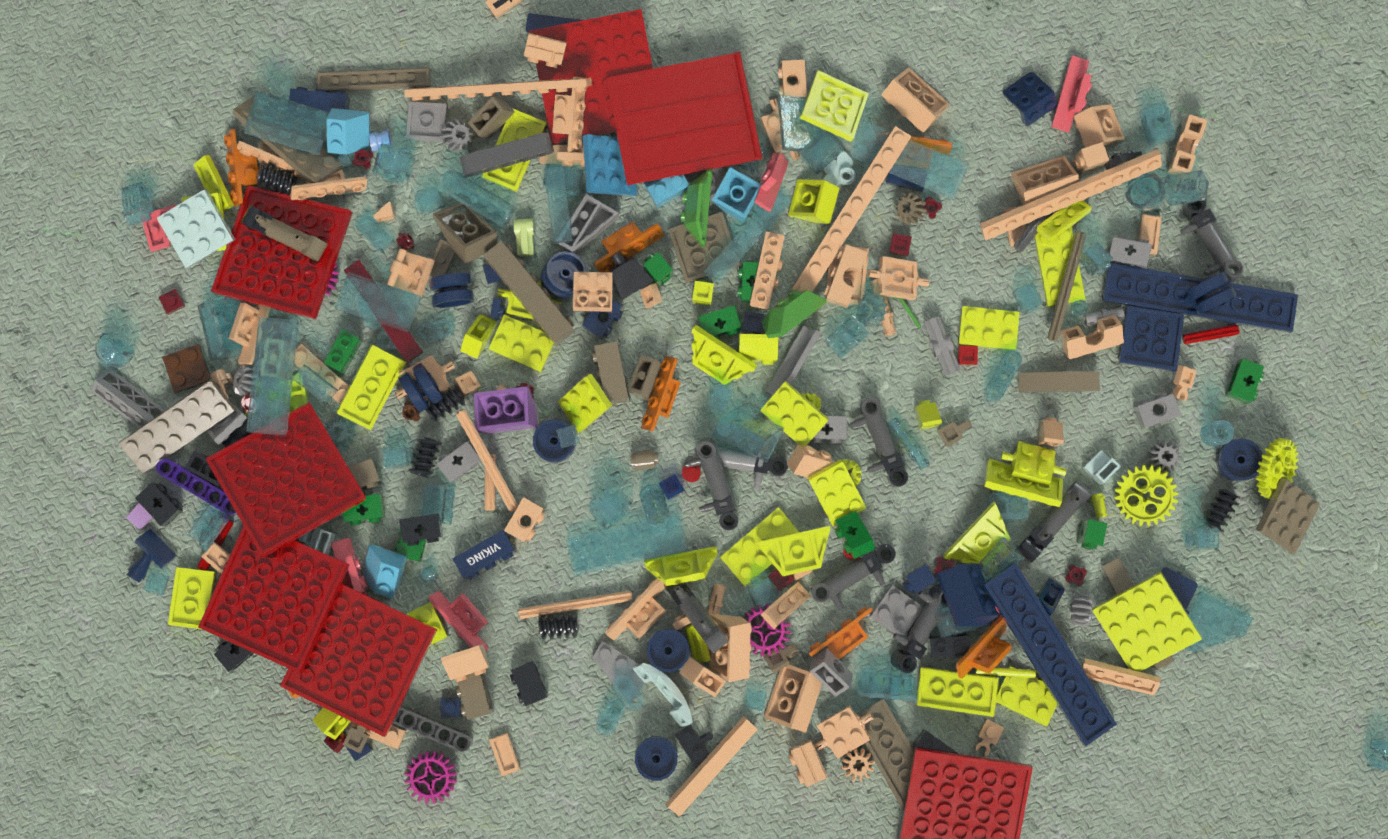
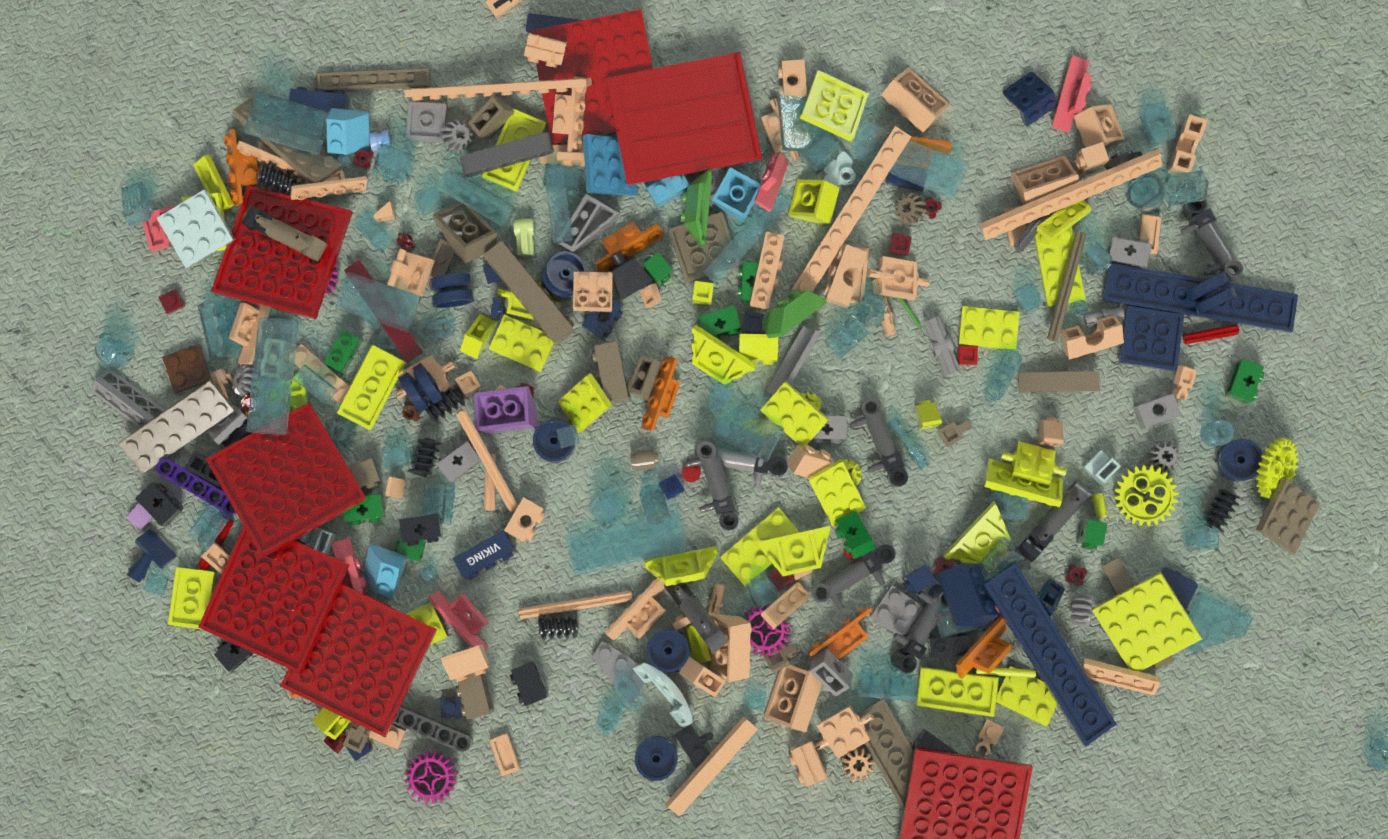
(395, 487): none -> light nougat slope

